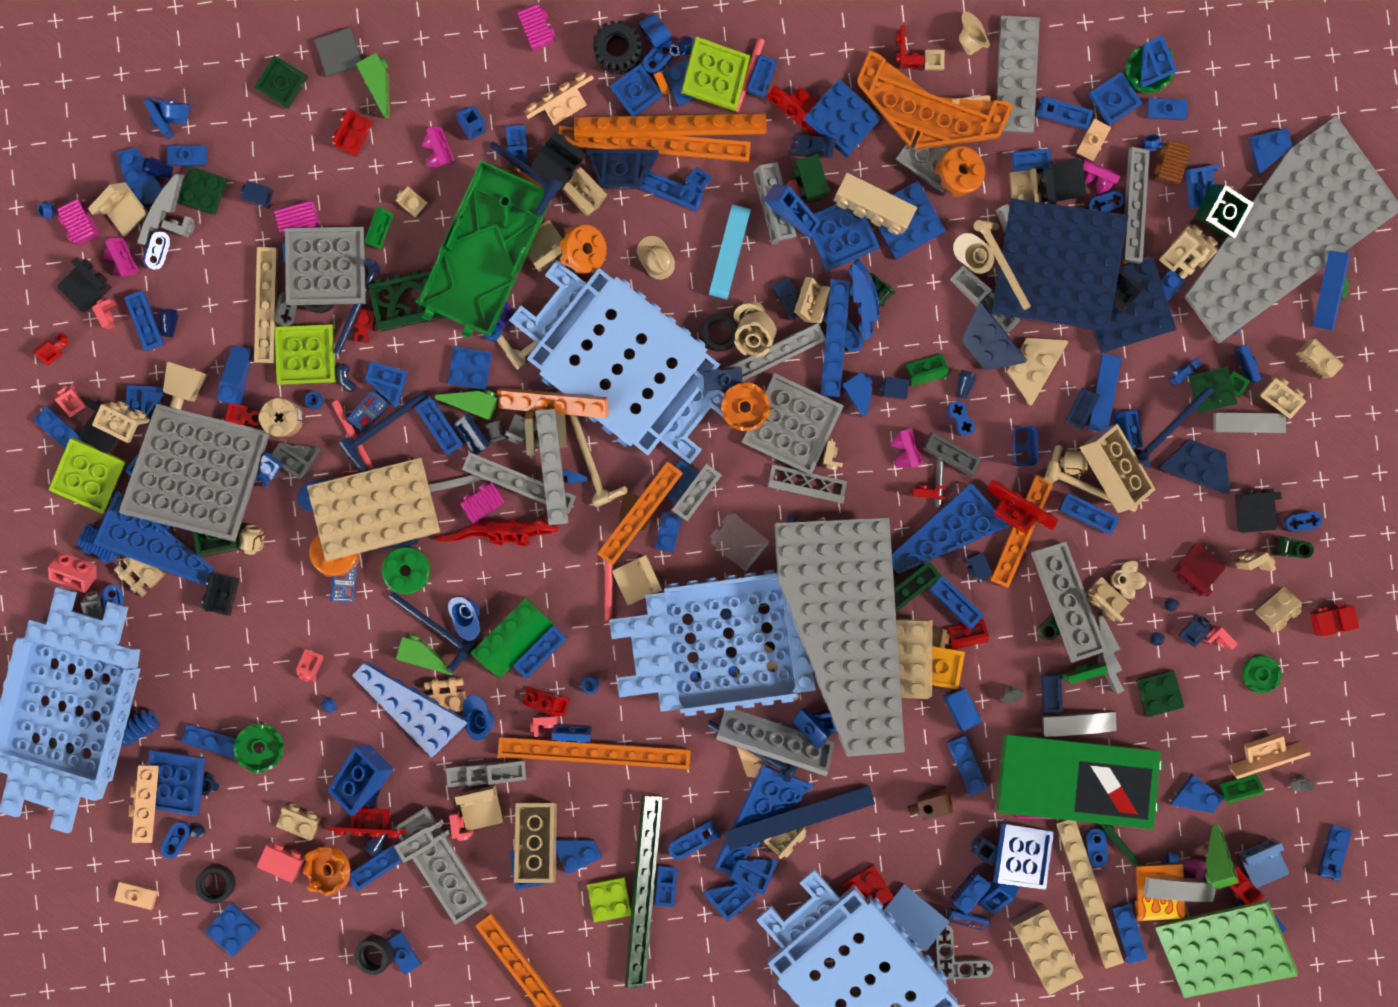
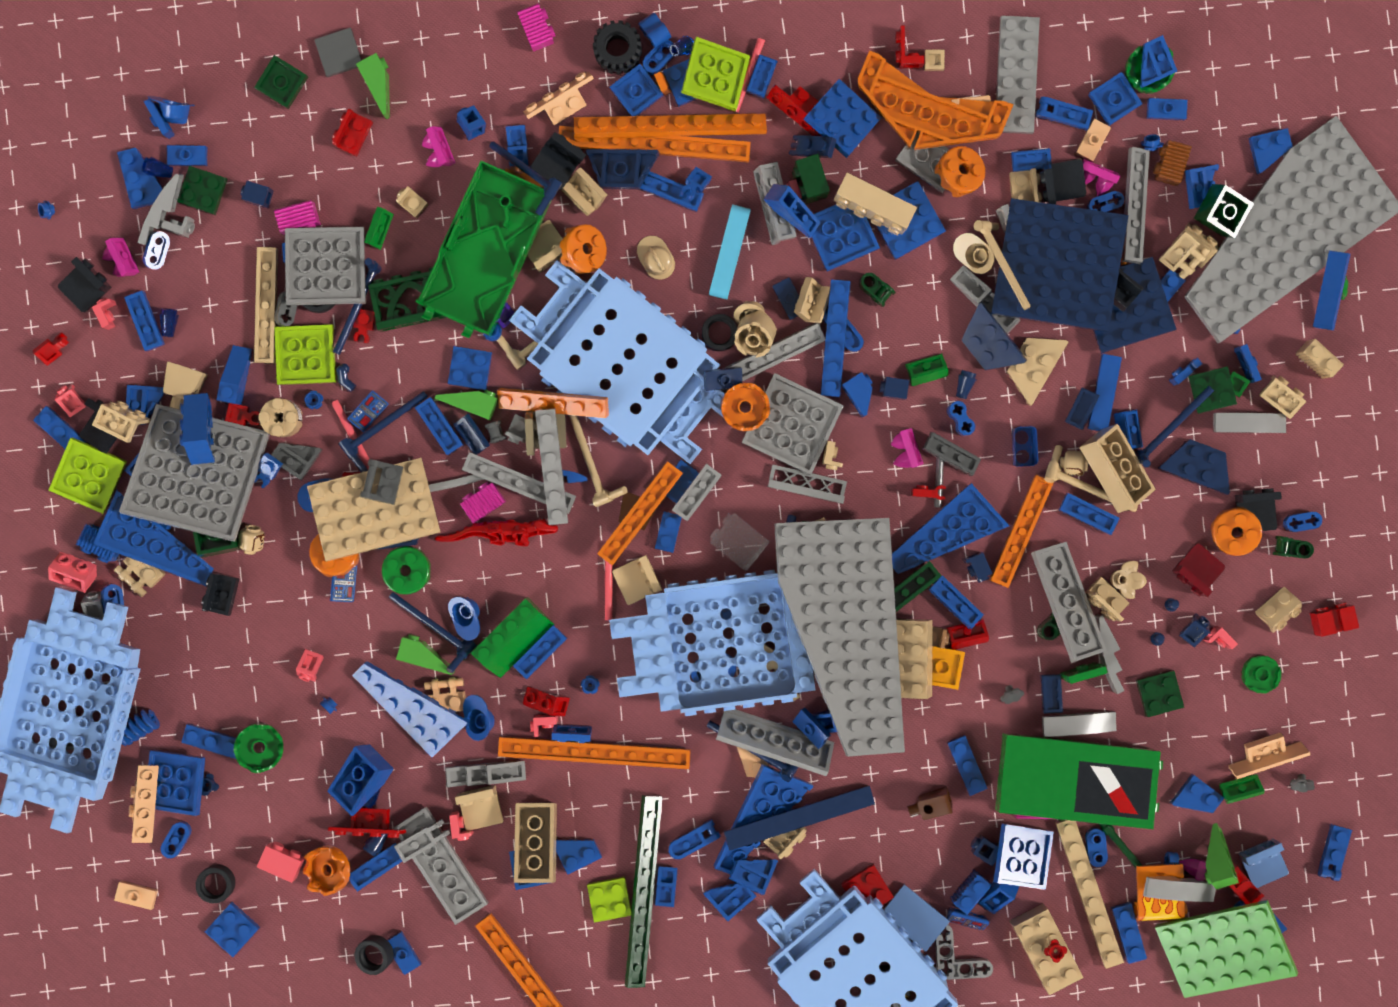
(77, 222): dark pink brick -> none
(120, 206): tan bracket -> none
(197, 428): none -> blue wedge
(197, 831): dark blue piece -> none
(298, 821): tan bracket -> none
(387, 381): blue wing -> none
(388, 483): none -> dark grey plate
(864, 291): blue slope -> none
(962, 708): blue piece -> none
(973, 34): tan piece -> none
(1019, 511): red bracket -> none
(1061, 951): none -> red plate
(1229, 519): none -> orange plate
(1249, 561): tan bracket -> none

